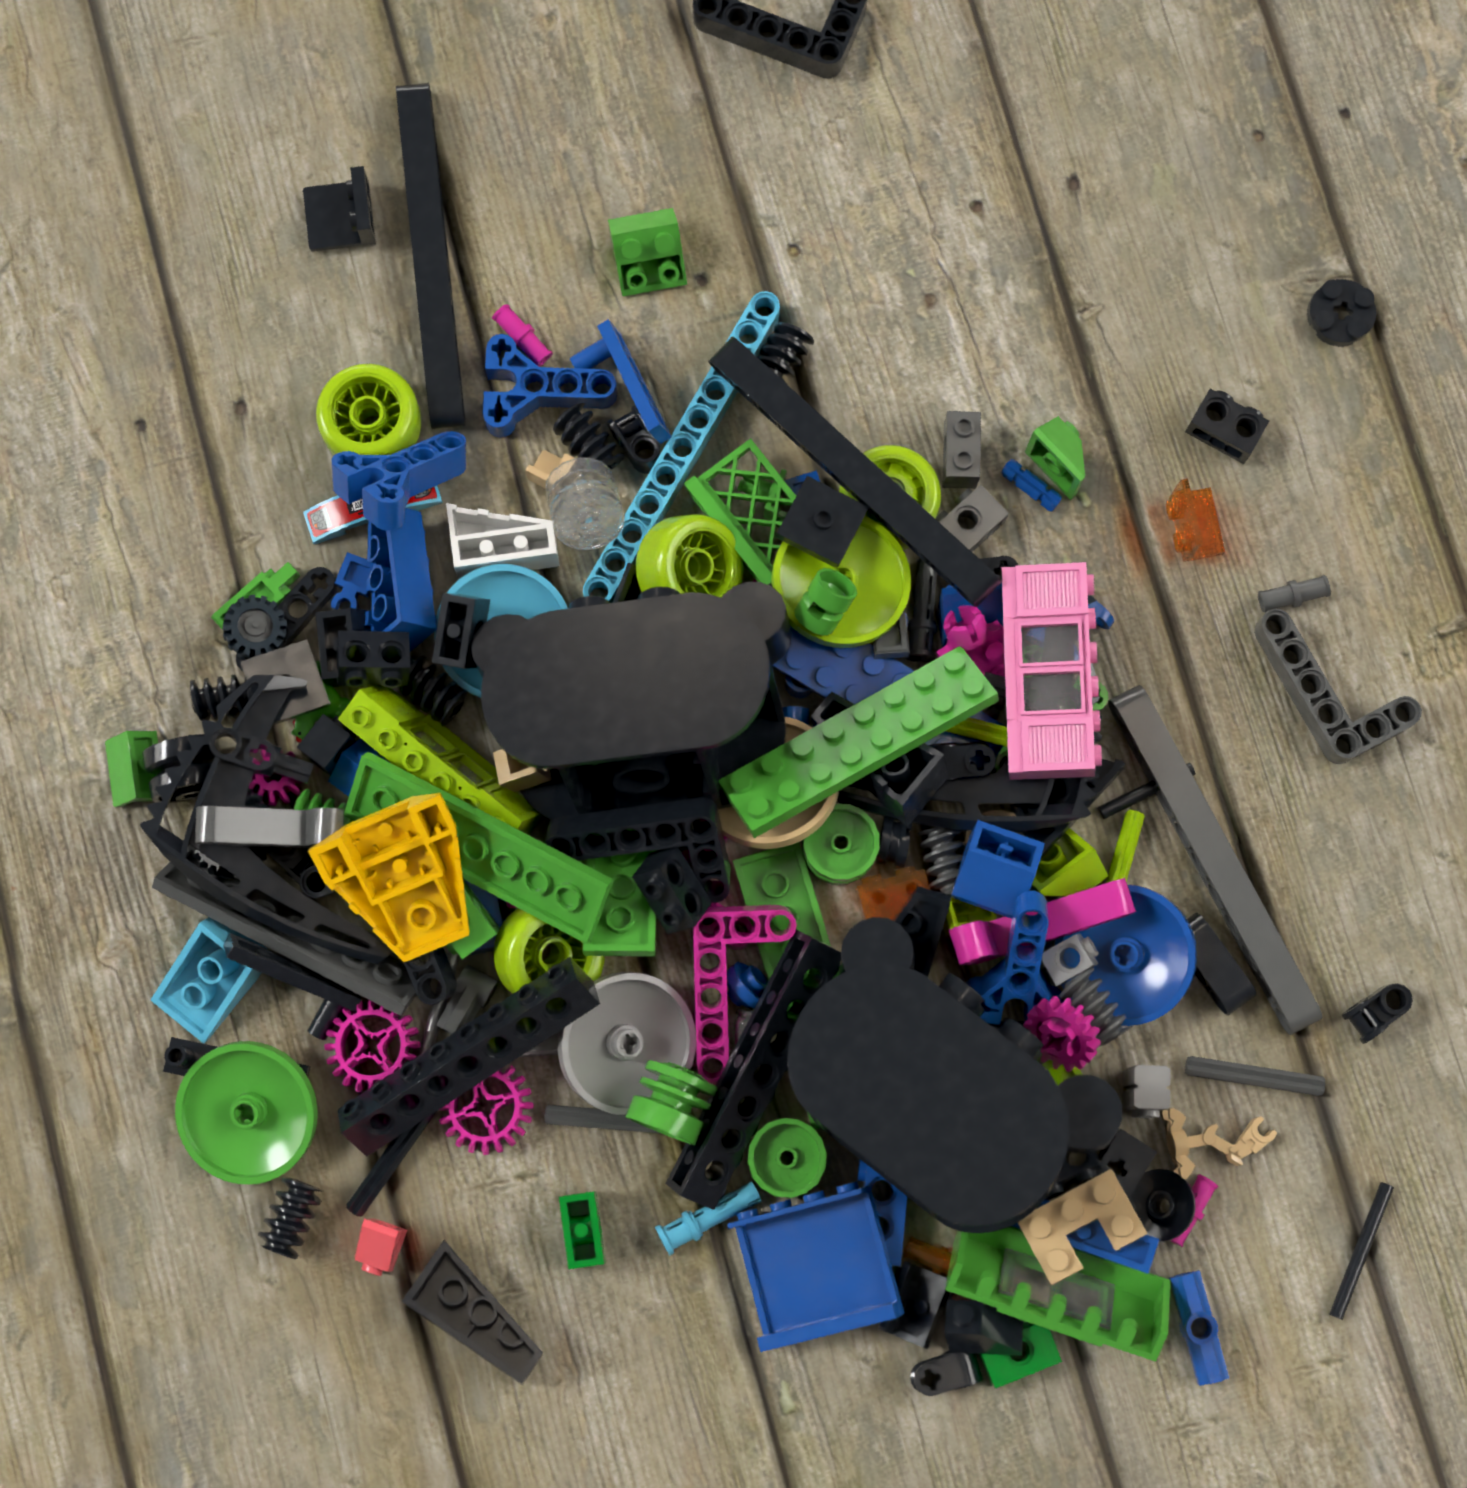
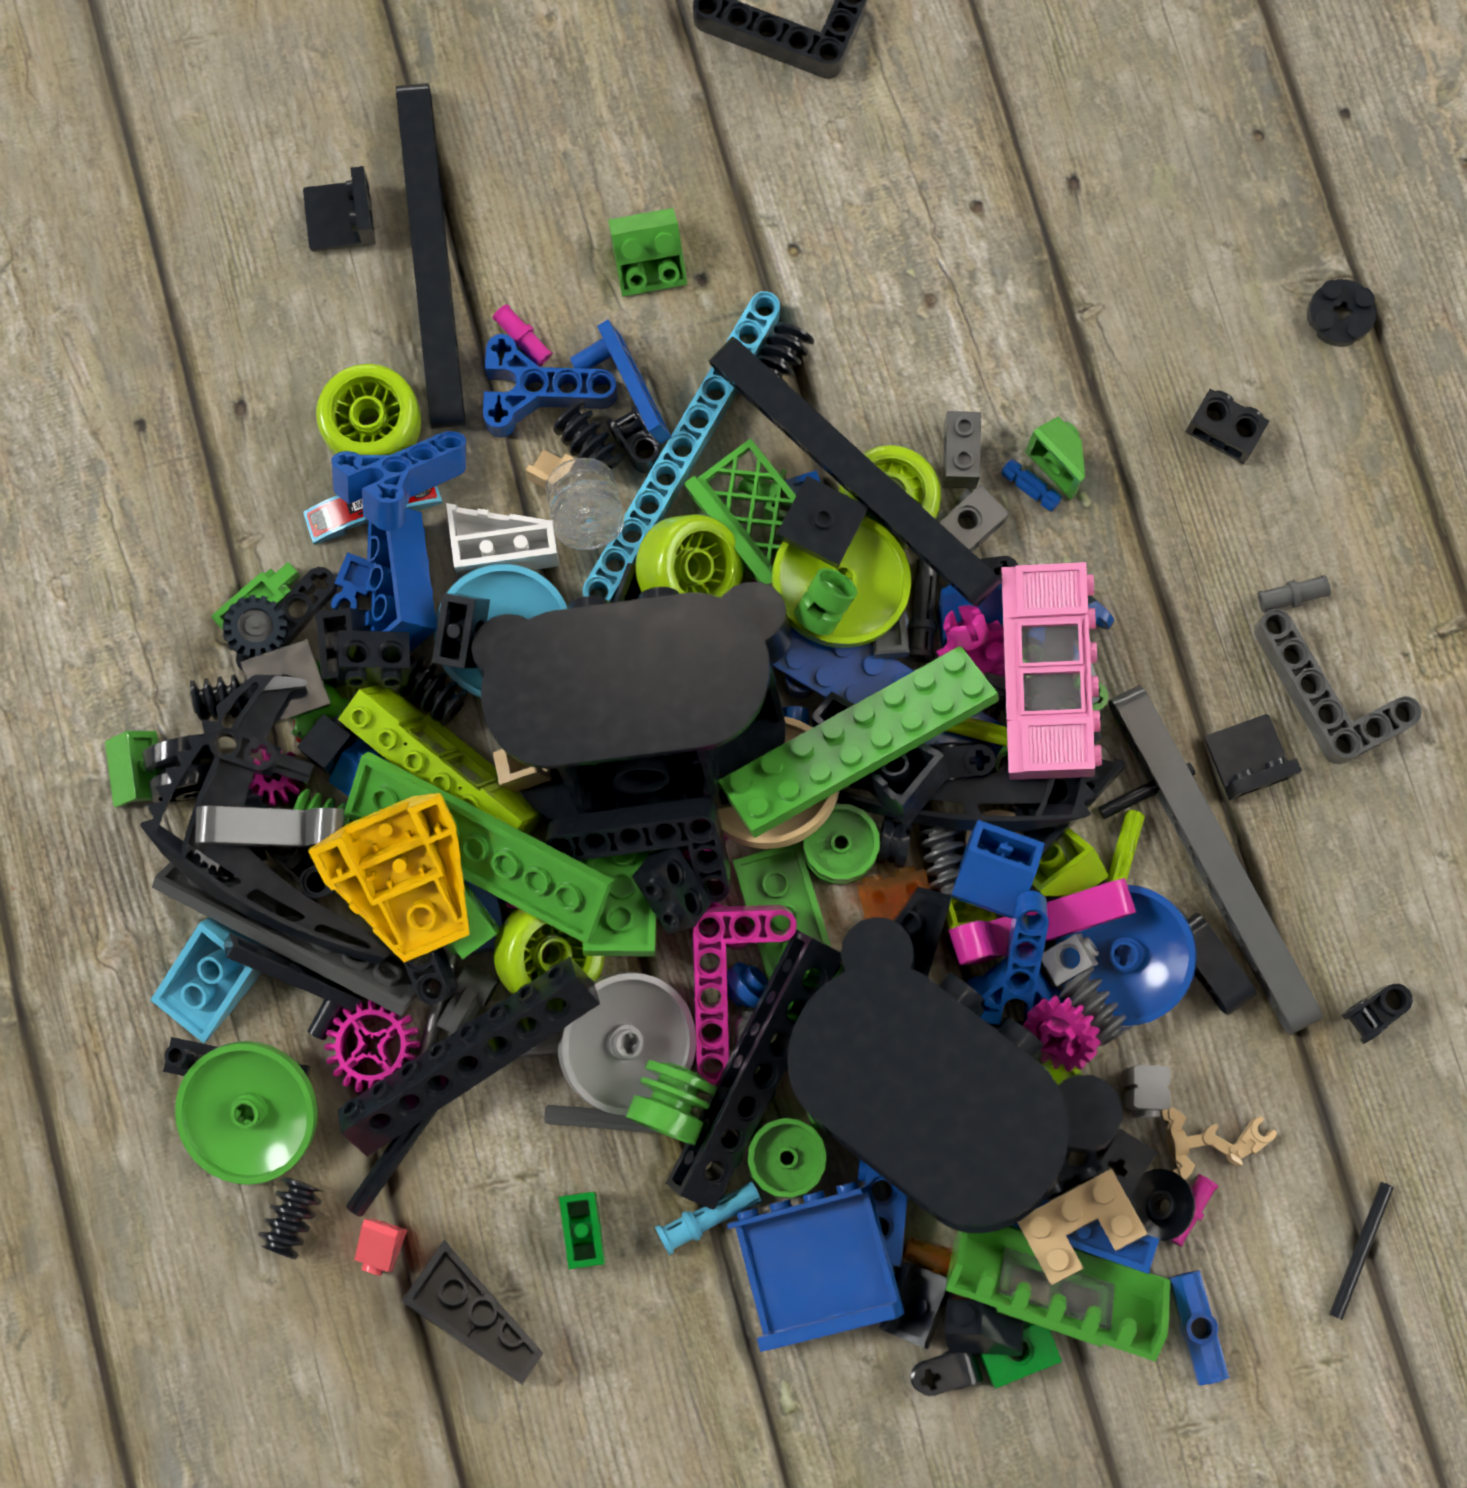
(495, 1136): dark pink gear -> none
(1195, 522): clear orange bracket -> none
(1250, 757): none -> black bracket
(1255, 1075): dark grey axle -> none

